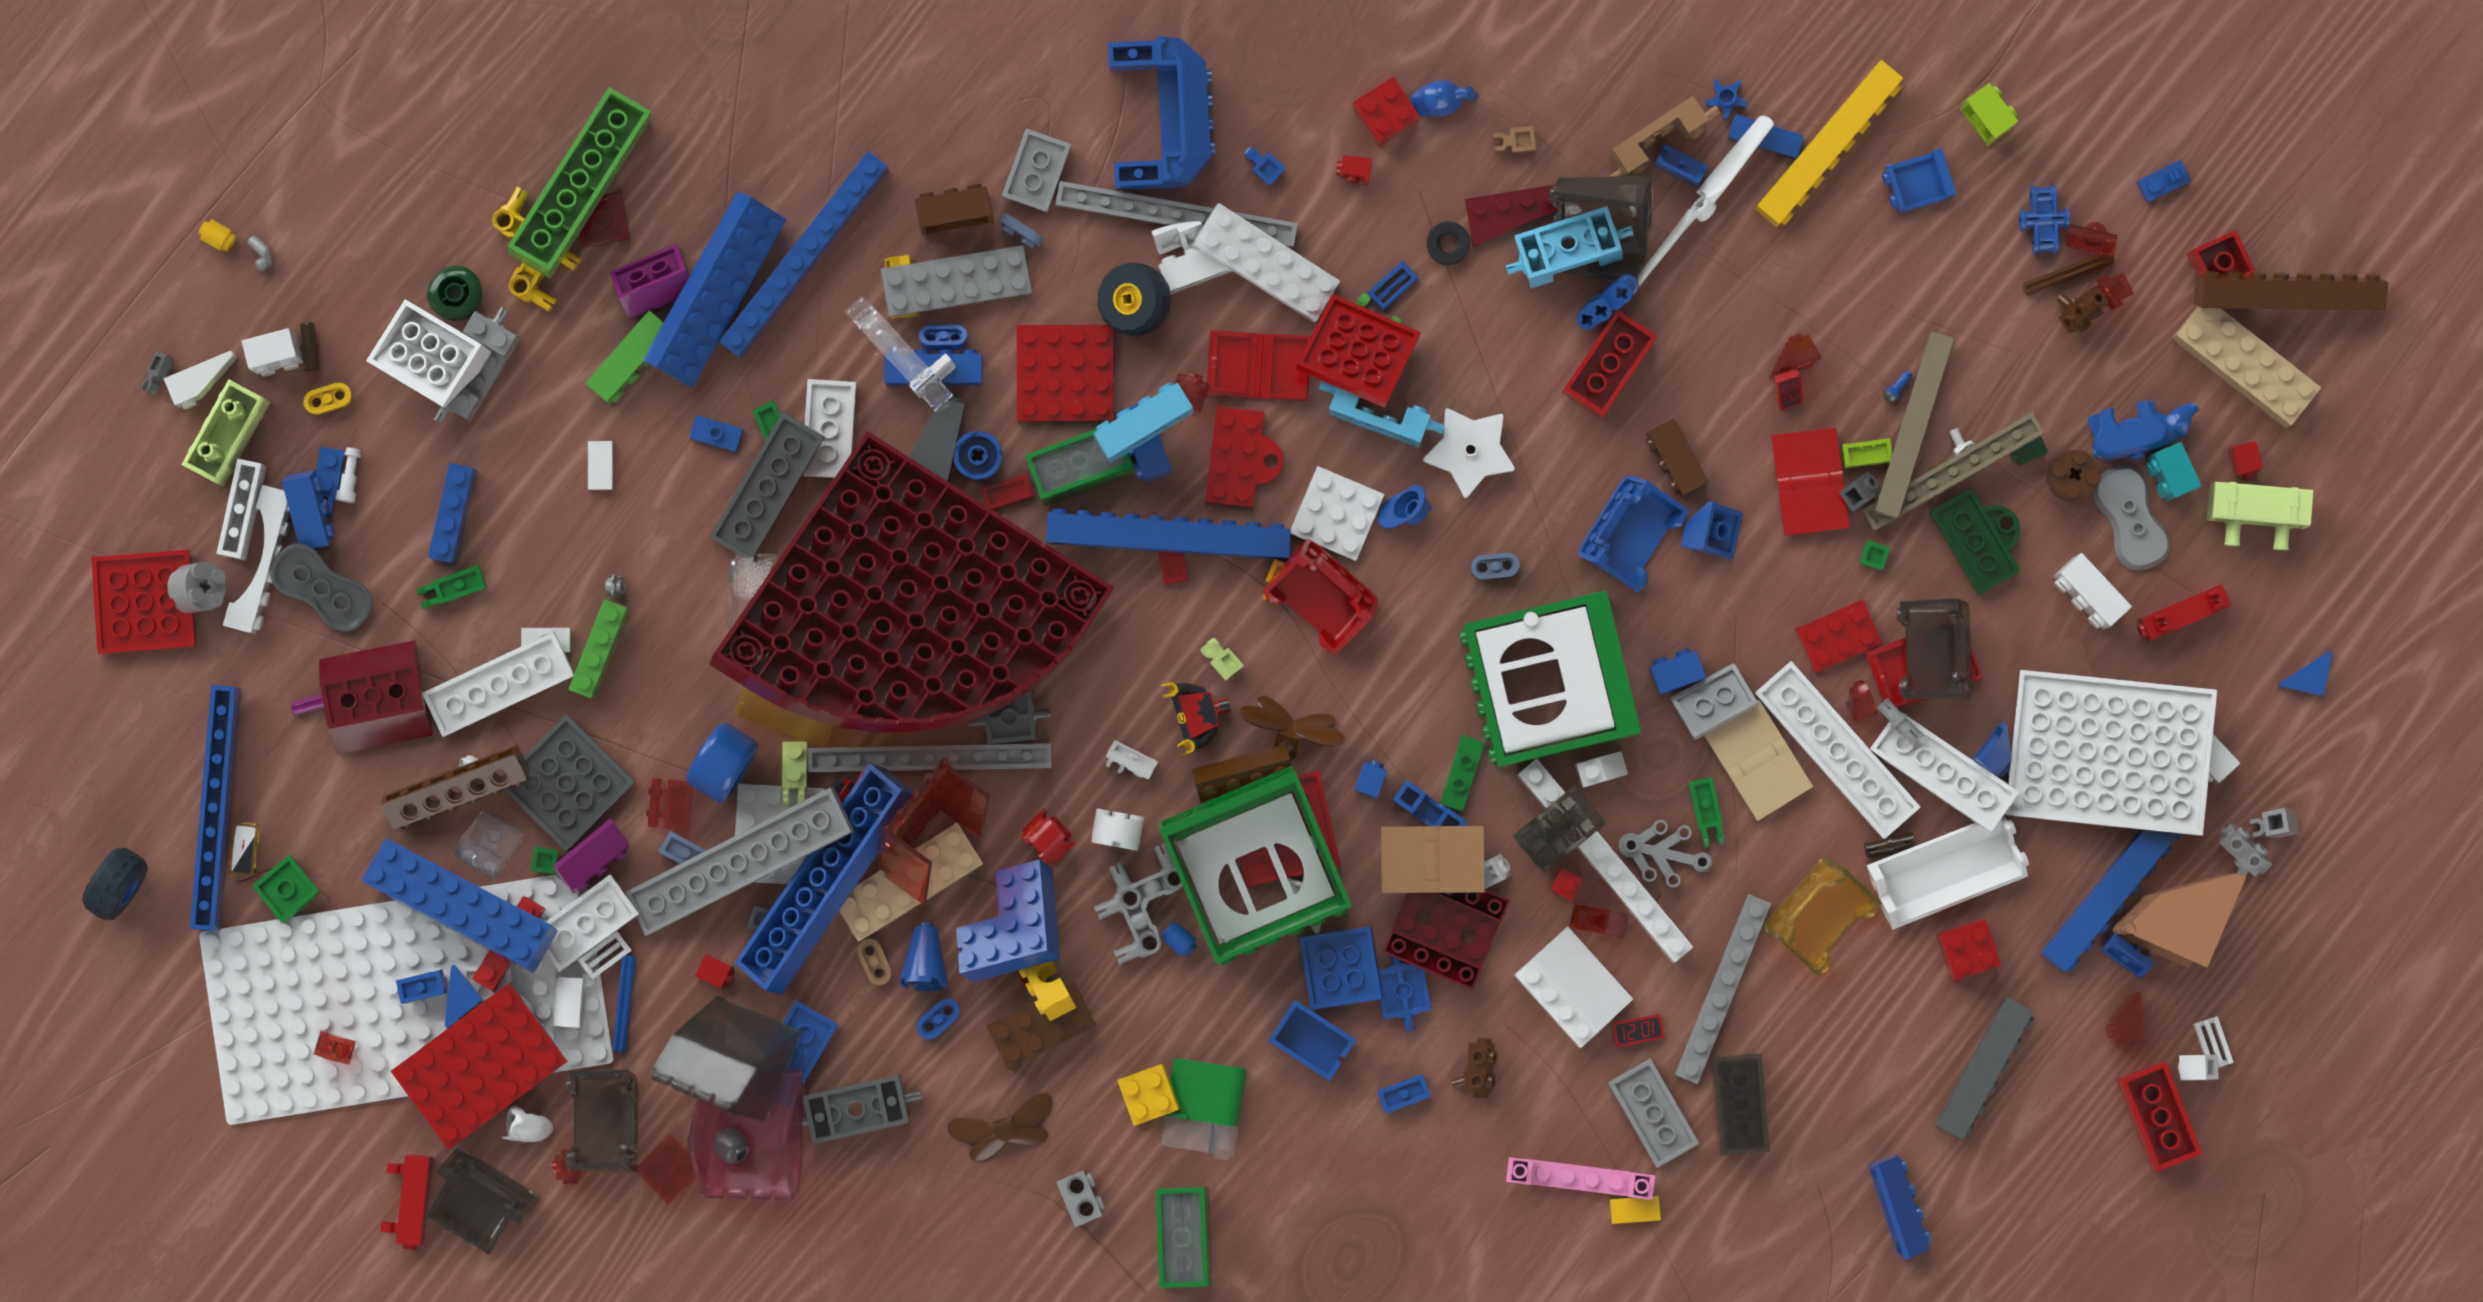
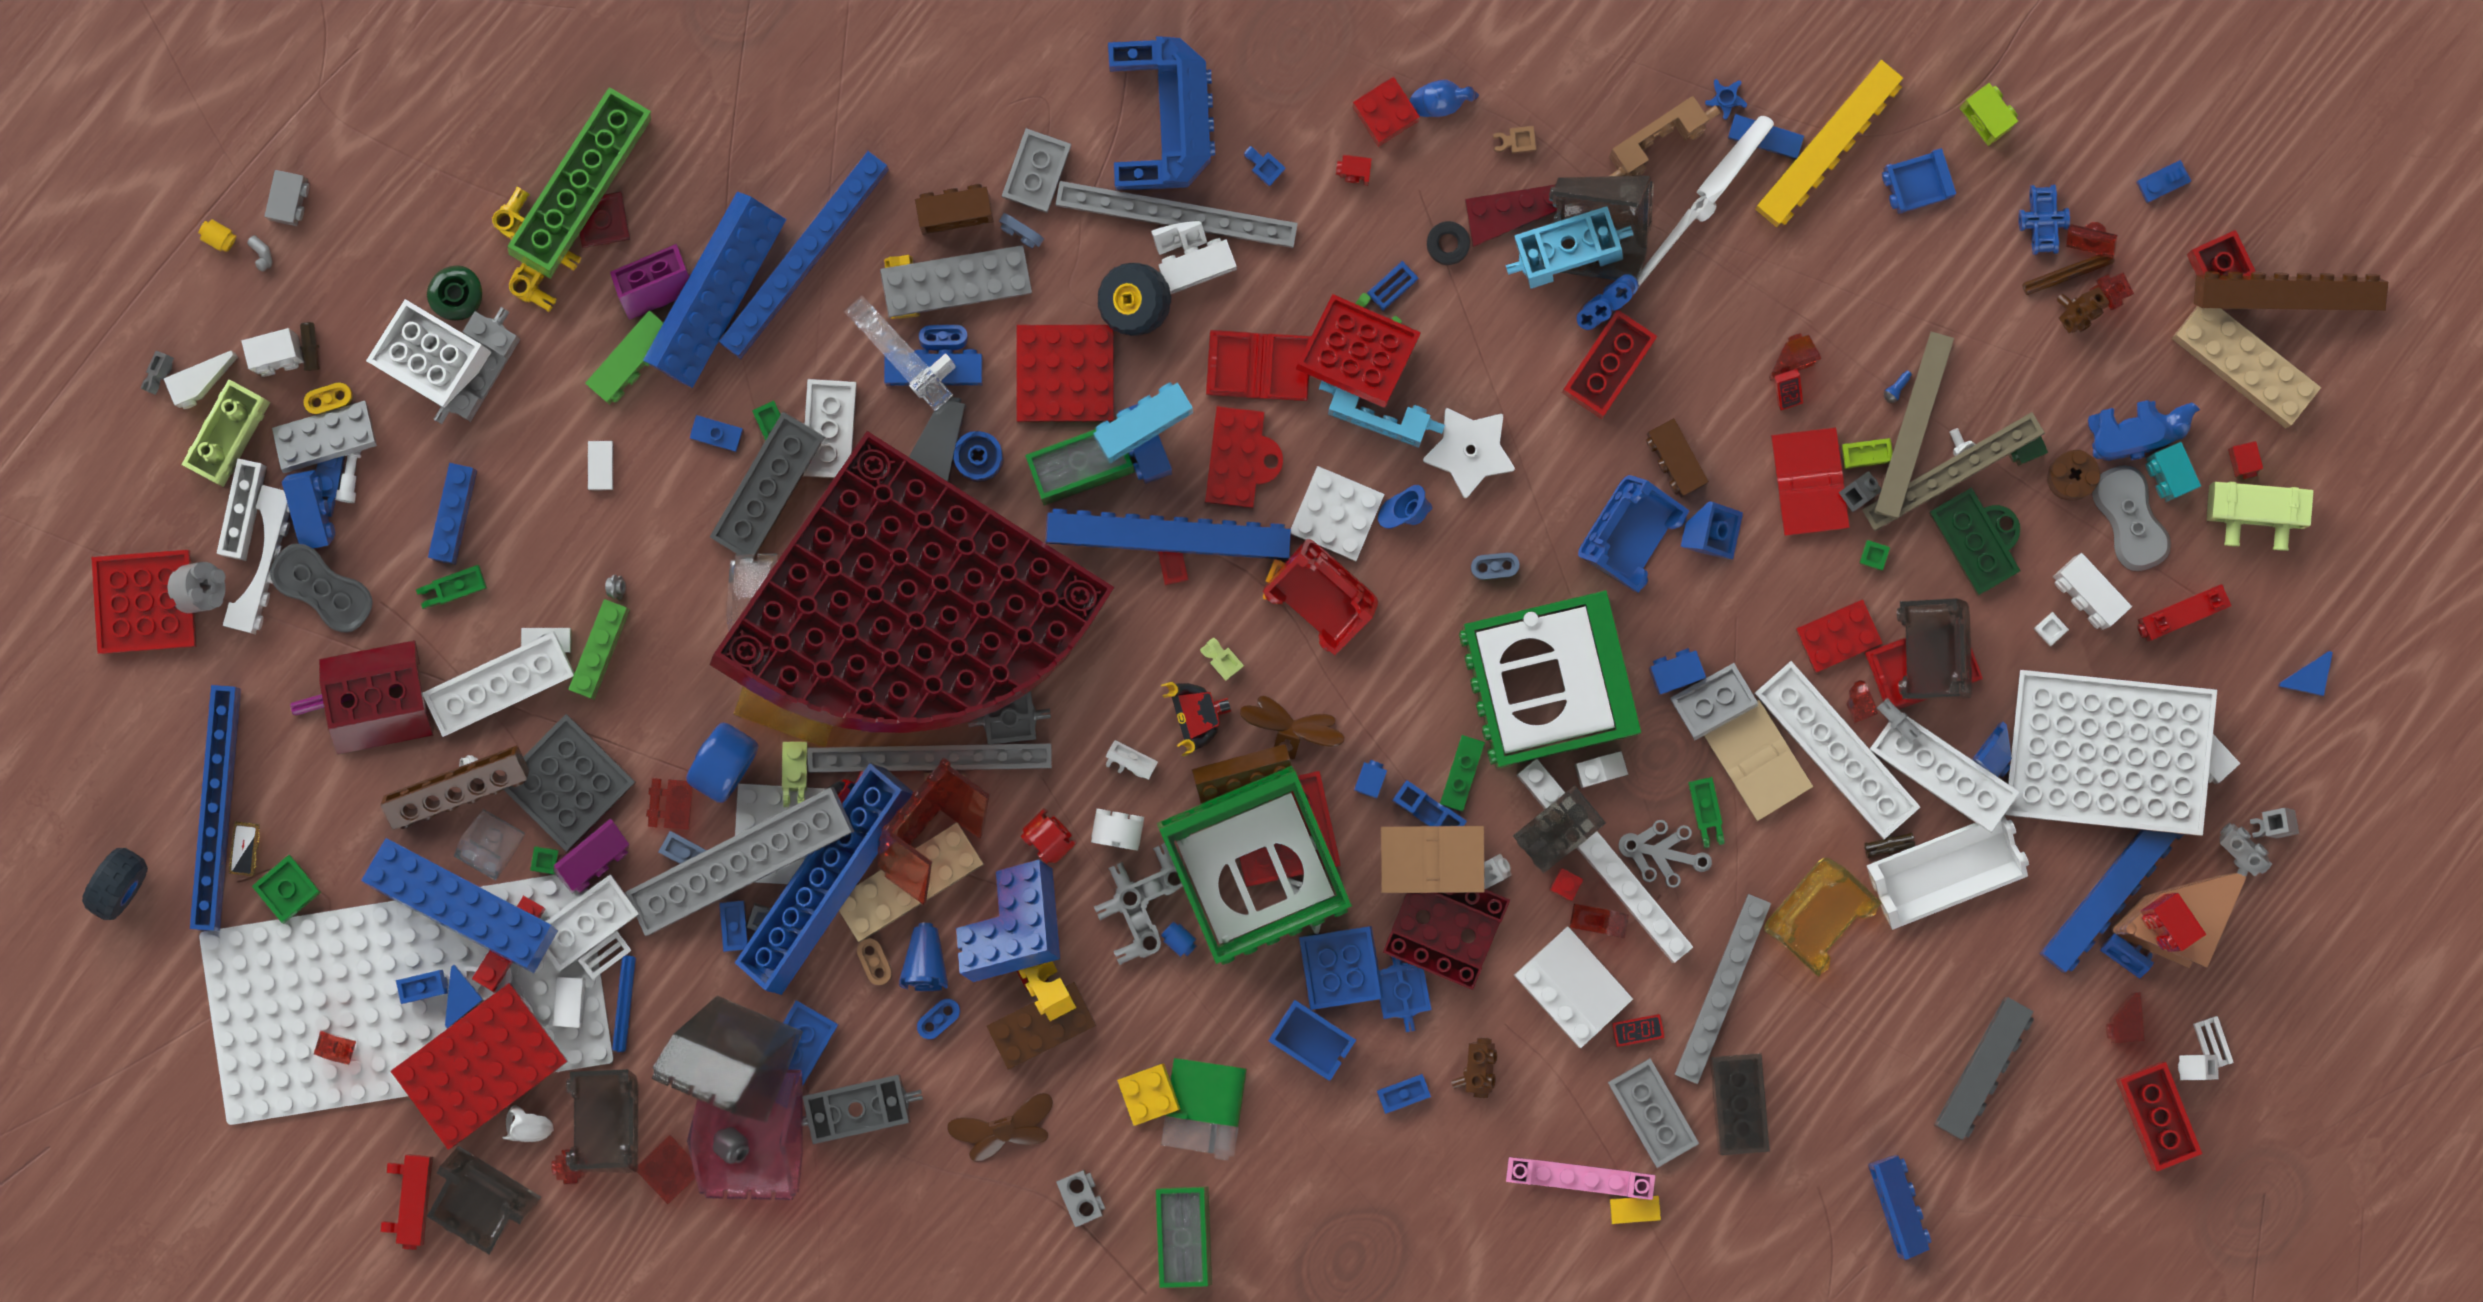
(287, 198): none -> light grey brick
(324, 436): none -> light grey plate
(715, 971): red brick -> none
(733, 925): none -> blue plate
(1007, 492): red tile -> none
(1194, 389): clear red brick -> none
(1266, 262): white plate -> none
(1680, 165): blue hinge -> none
(1968, 949): red brick -> none
(2051, 629): none -> white tile
(2172, 923): none -> red brick

